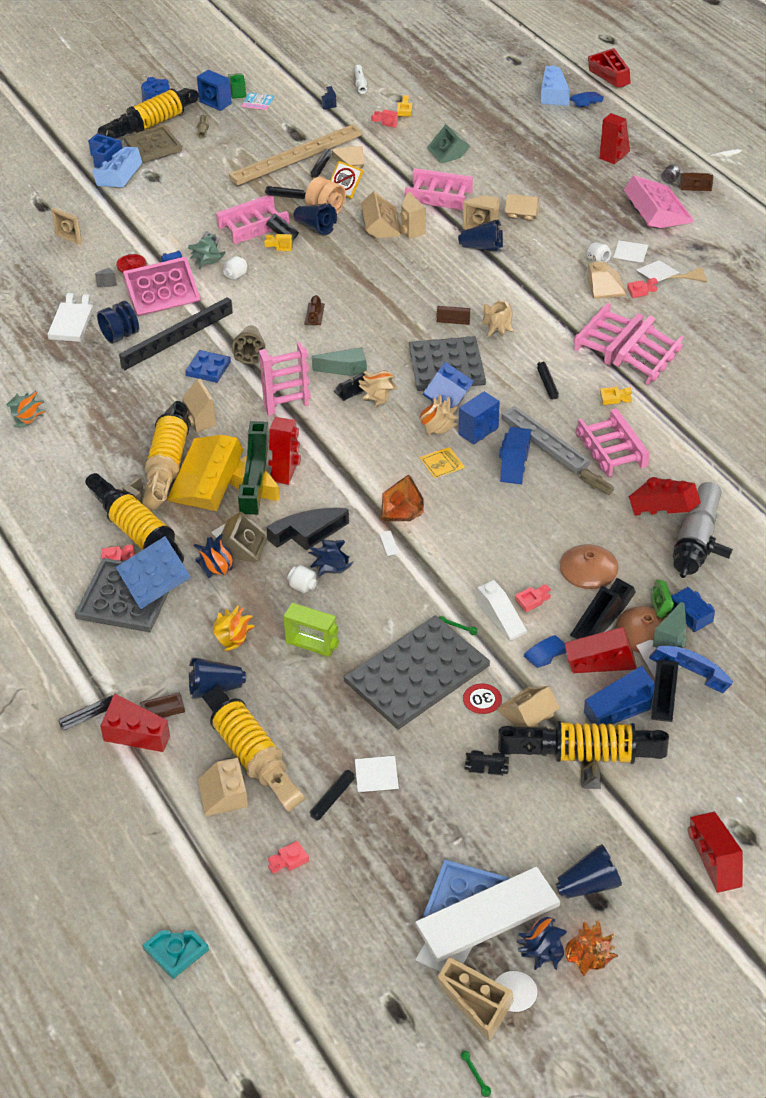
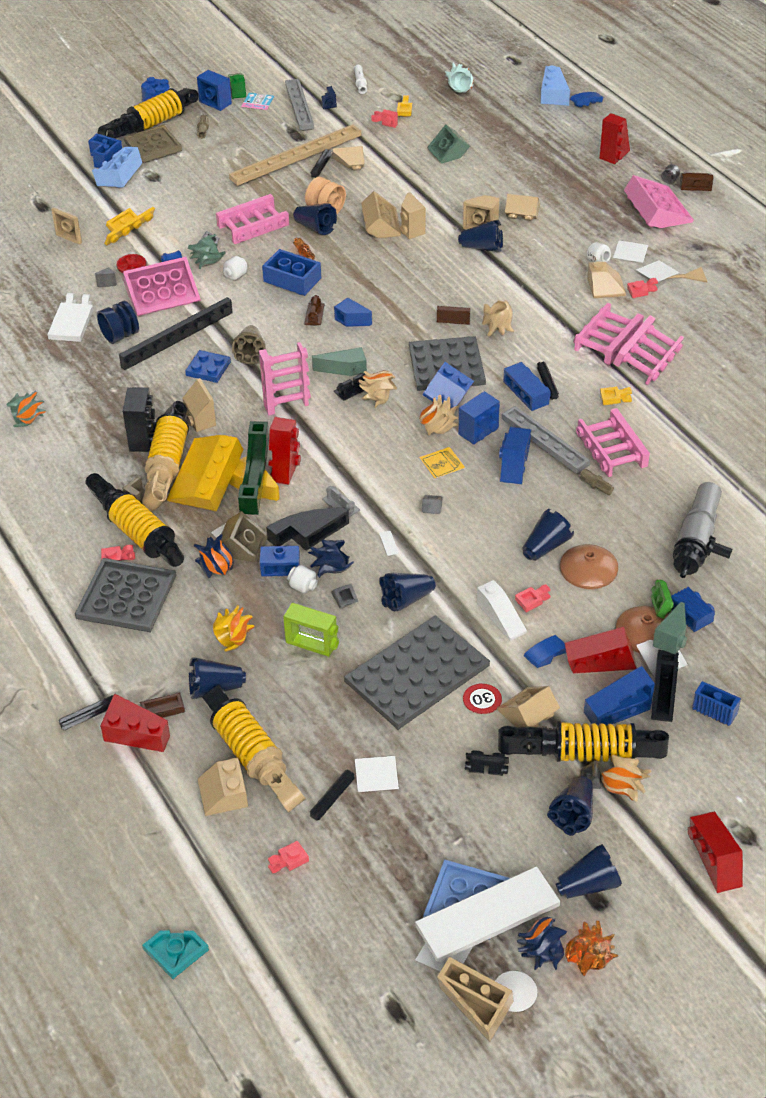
(125, 222): none -> yellow bracket
(139, 418): none -> black brick
(153, 572): medium blue plate -> none
(278, 560): none -> blue brick
(280, 226): black plate -> none
(282, 242): yellow plate -> none
(285, 192): black axle -> none
(291, 272): none -> blue brick
(299, 104): none -> light grey plate
(303, 249): none -> clear orange axle
(337, 500): none -> light grey hinge
(344, 595): none -> flat silver slope
(347, 176): piece -> none
(352, 314): none -> blue slope
(402, 501): clear orange slope -> none
(404, 589): none -> dark blue cone
(432, 504): none -> flat silver slope
(443, 181): bright pink fence -> none
(459, 78): none -> light aqua hair
(473, 630): green hinge -> none
(486, 1090): green hinge -> none
(526, 386): none -> blue brick
(547, 535): none -> dark blue cone
(573, 807): none -> dark blue cone
(604, 609): black slope -> none
(610, 67): red wedge -> none
(625, 777): none -> tan hair
(664, 495): red wedge -> none
(714, 675): blue slope -> none
(716, 703): none -> blue brick

